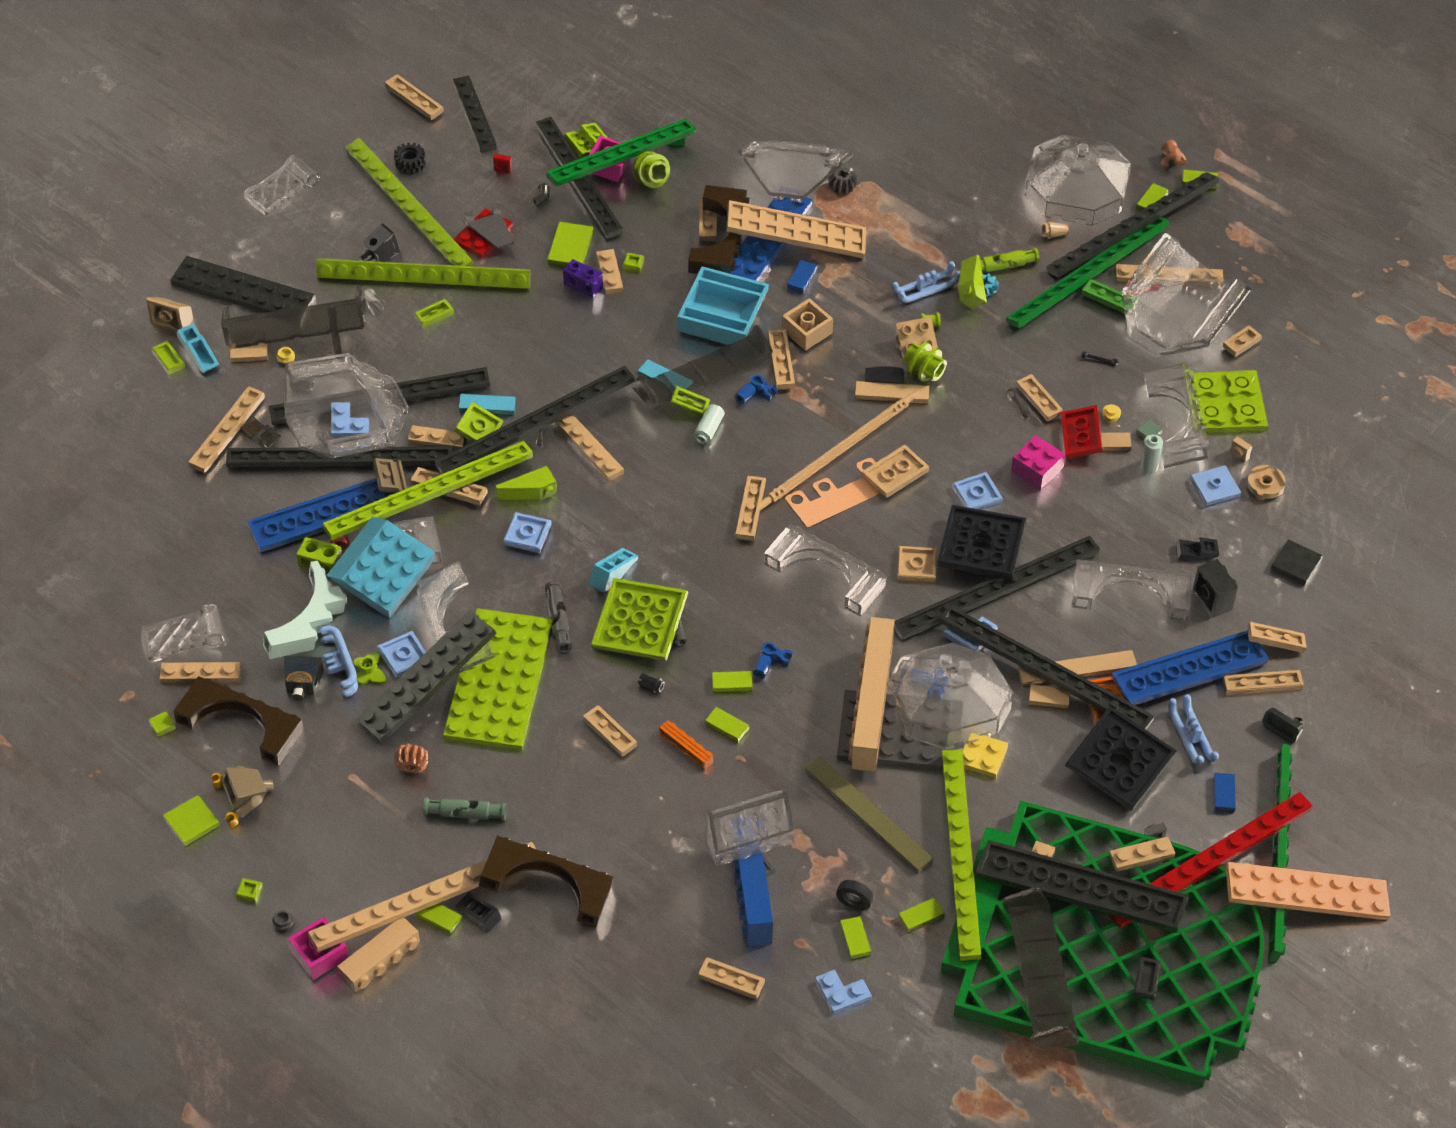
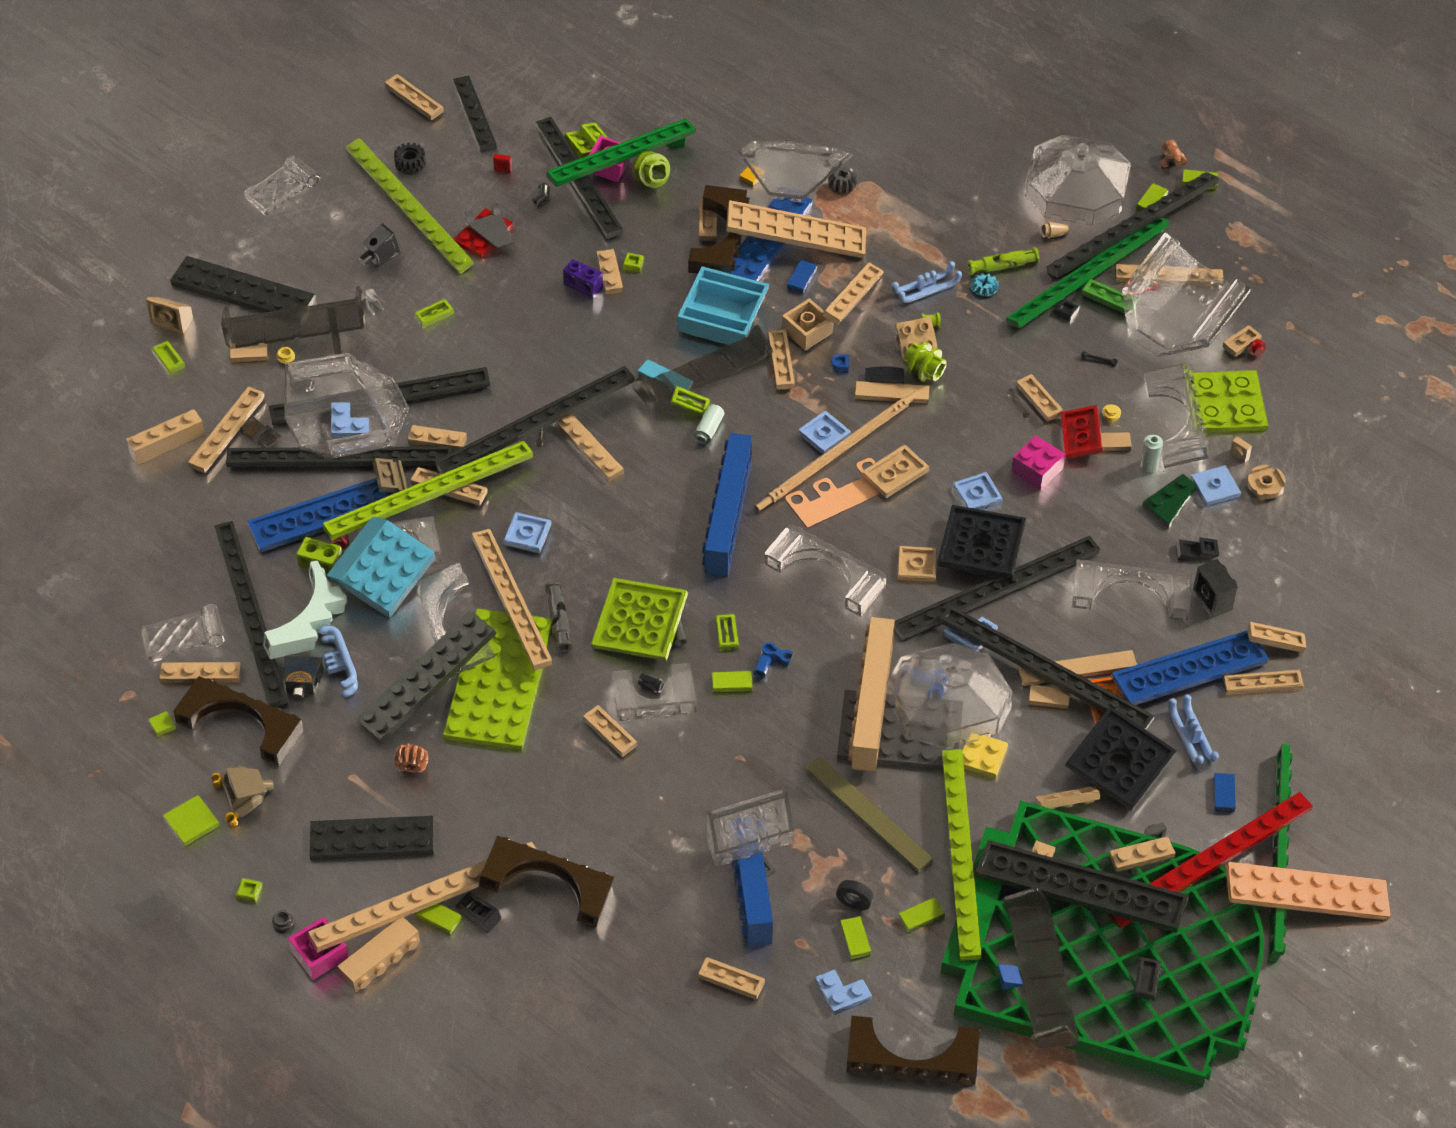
(165, 437): none -> tan brick
(197, 348): medium azure slope -> none
(250, 613): none -> pearl dark grey plate
(369, 670): lime animal -> none
(371, 837): none -> pearl dark grey plate
(401, 653): light blue plate -> none
(423, 273): lime plate -> none
(449, 808): sand green piece -> none
(477, 423): lime plate -> none
(491, 403): medium azure tile -> none
(512, 600): none -> tan plate
(530, 486): lime slope -> none
(570, 243): lime tile -> none
(611, 567): medium azure slope -> none
(633, 706): none -> clear arch
(686, 744): orange piece -> none
(727, 505): none -> blue brick
(727, 644): none -> lime tile
(727, 724): lime tile -> none
(748, 177): none -> yellow tile
(749, 512): tan plate -> none
(756, 384): blue bar -> none
(824, 432): none -> light blue plate
(840, 363): none -> blue tile
(853, 293): none -> tan plate
(953, 1065): none -> dark brown arch
(971, 283): lime slope -> none
(1009, 976): none -> blue slope
(1066, 310): none -> black tile
(1068, 798): none -> tan plate
(1149, 428): sand green tile -> none
(1170, 499): none -> dark green wing
(1257, 347): none -> red plate
(1283, 724): pearl dark grey piece -> none
(1296, 562): pearl dark grey tile -> none

